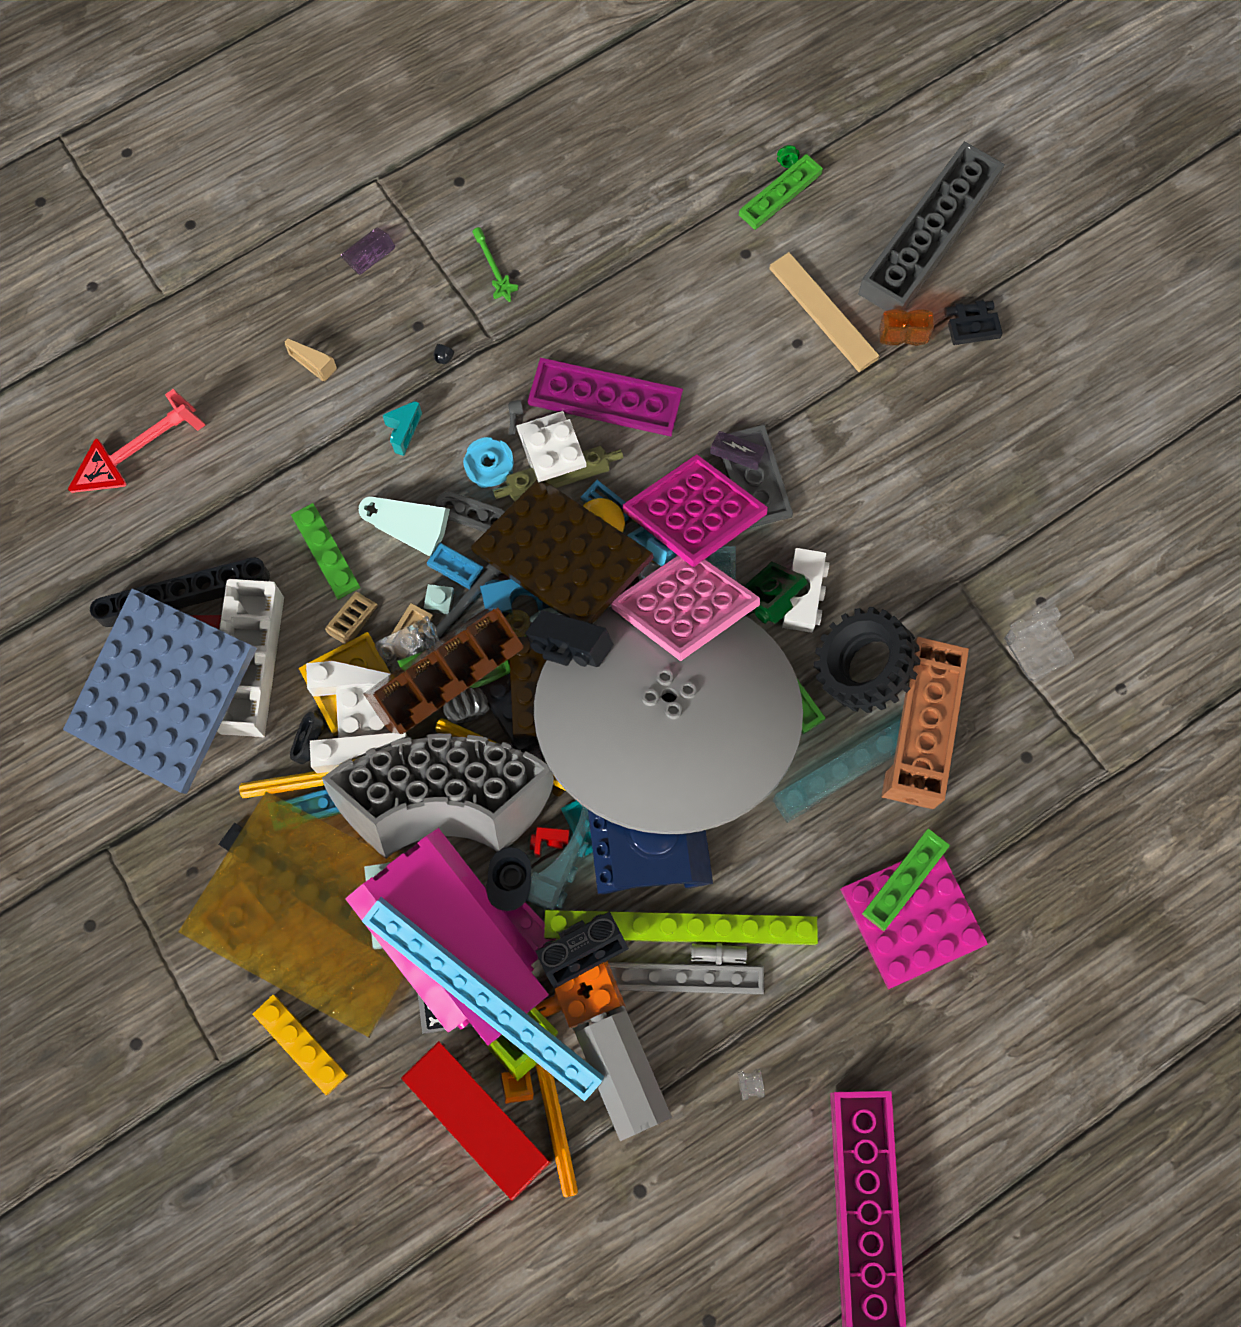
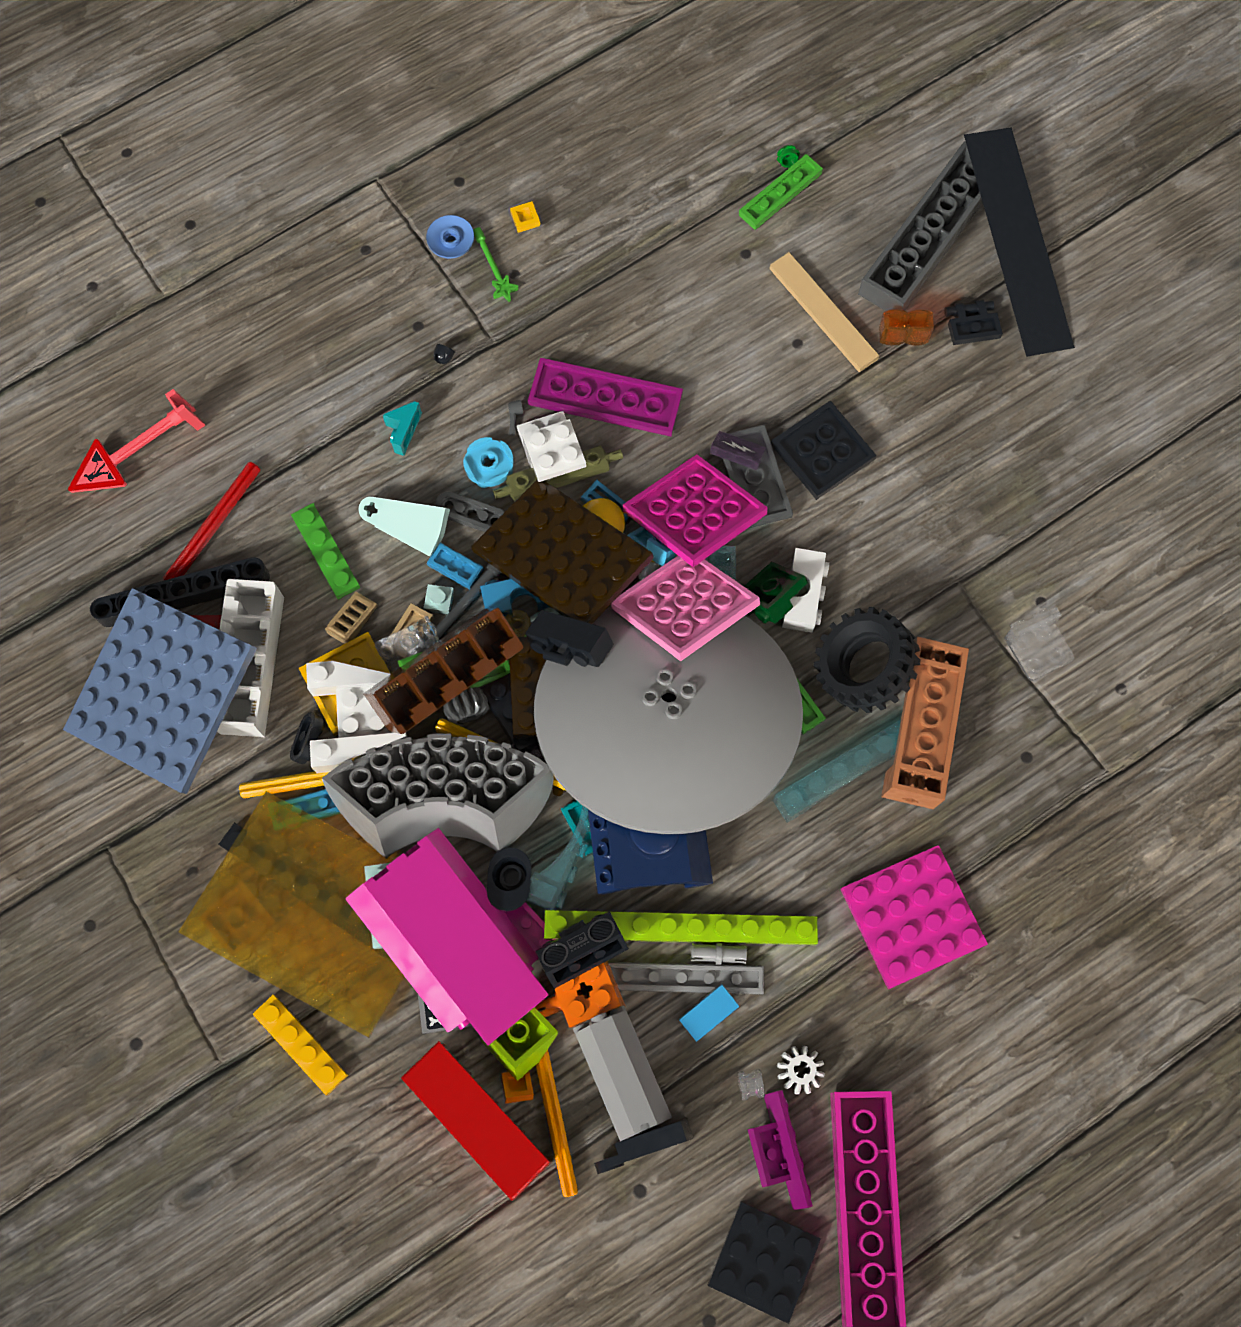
(213, 521): none -> red axle
(315, 361): tan slope -> none
(368, 250): clear purple slope -> none
(446, 229): none -> medium blue dish
(483, 999): medium azure plate -> none
(525, 217): none -> yellow plate
(553, 837): red bracket -> none
(646, 1144): none -> black piece
(709, 1012): none -> dark azure tile
(764, 1262): none -> black plate
(778, 1154): none -> magenta bracket
(805, 1078): none -> white gear
(823, 450): none -> black plate
(905, 880): bright green plate -> none
(1019, 242): none -> black sticker

